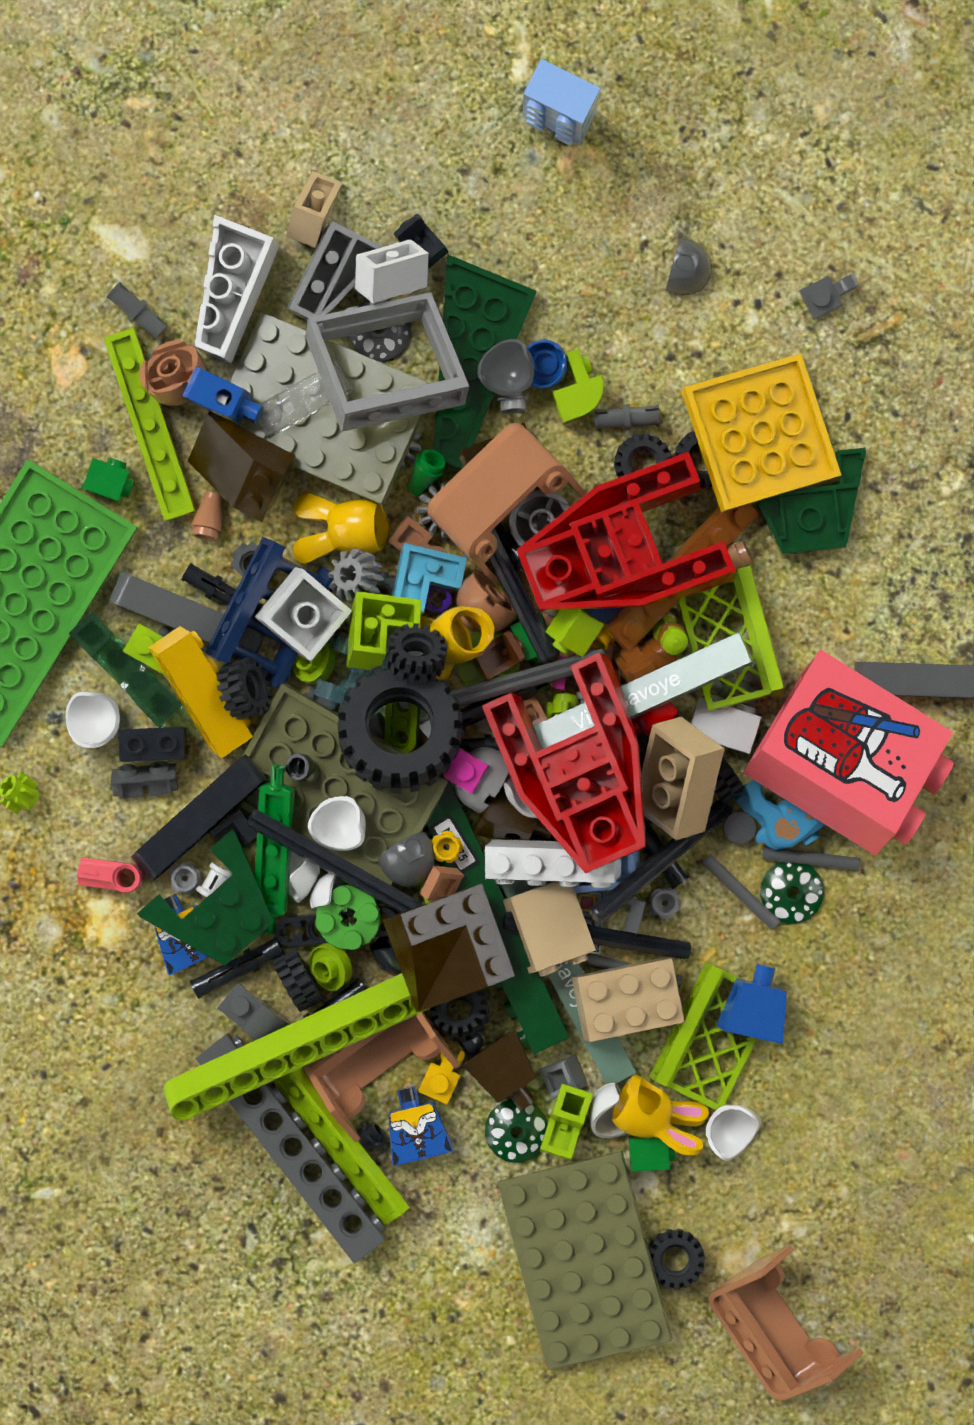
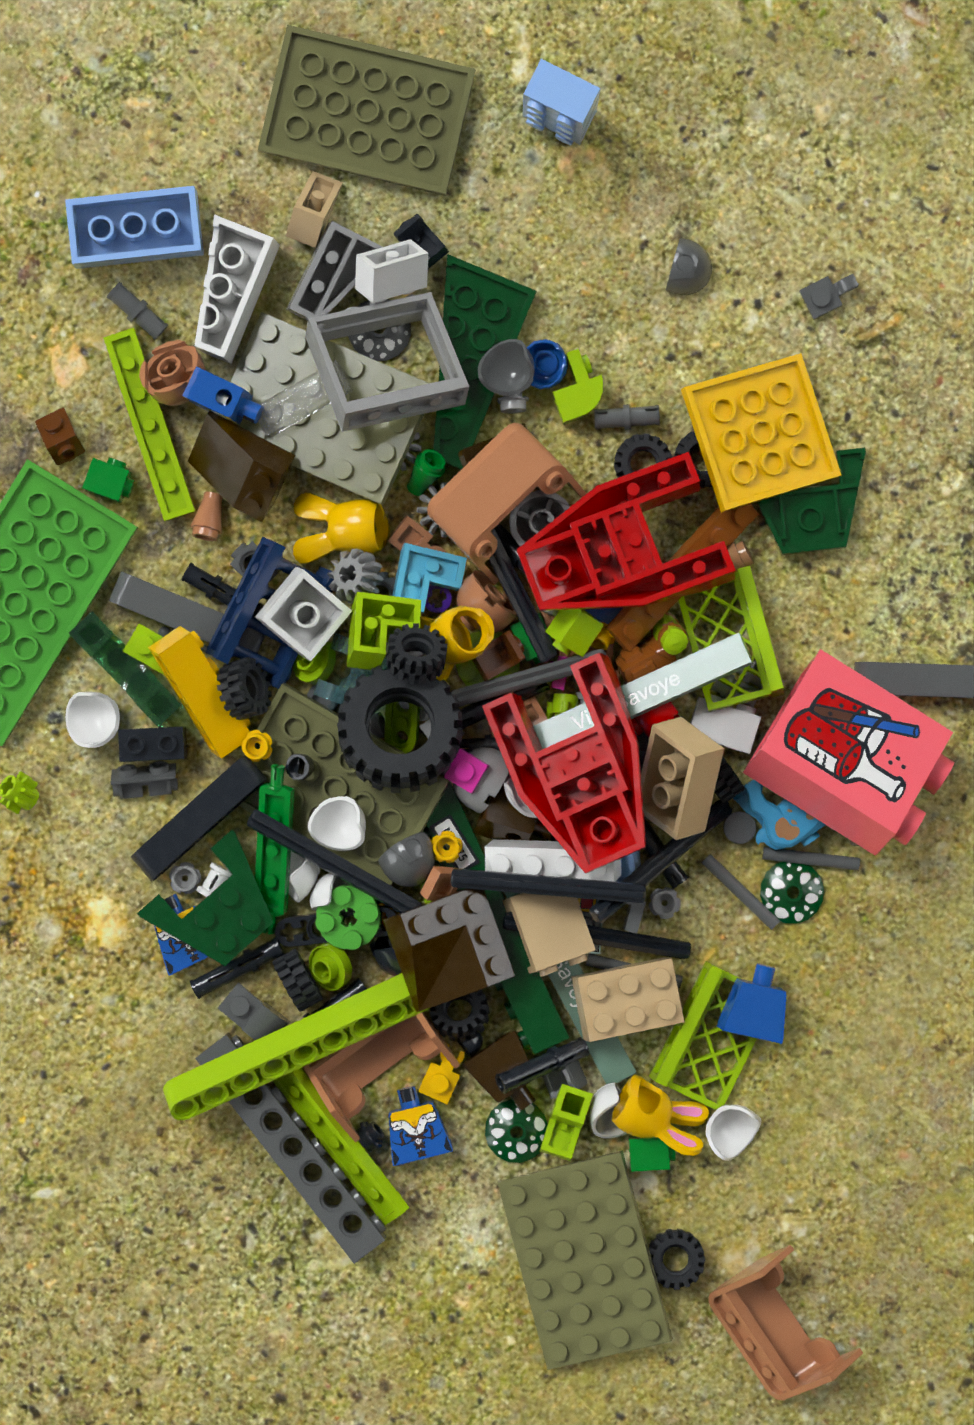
(59, 436): none -> reddish brown bracket
(107, 874): coral piece -> none
(134, 227): none -> light blue brick
(237, 823): black panel -> none
(253, 753): none -> yellow plate
(366, 110): none -> olive plate
(548, 885): none -> black axle
(553, 1060): none -> black pin

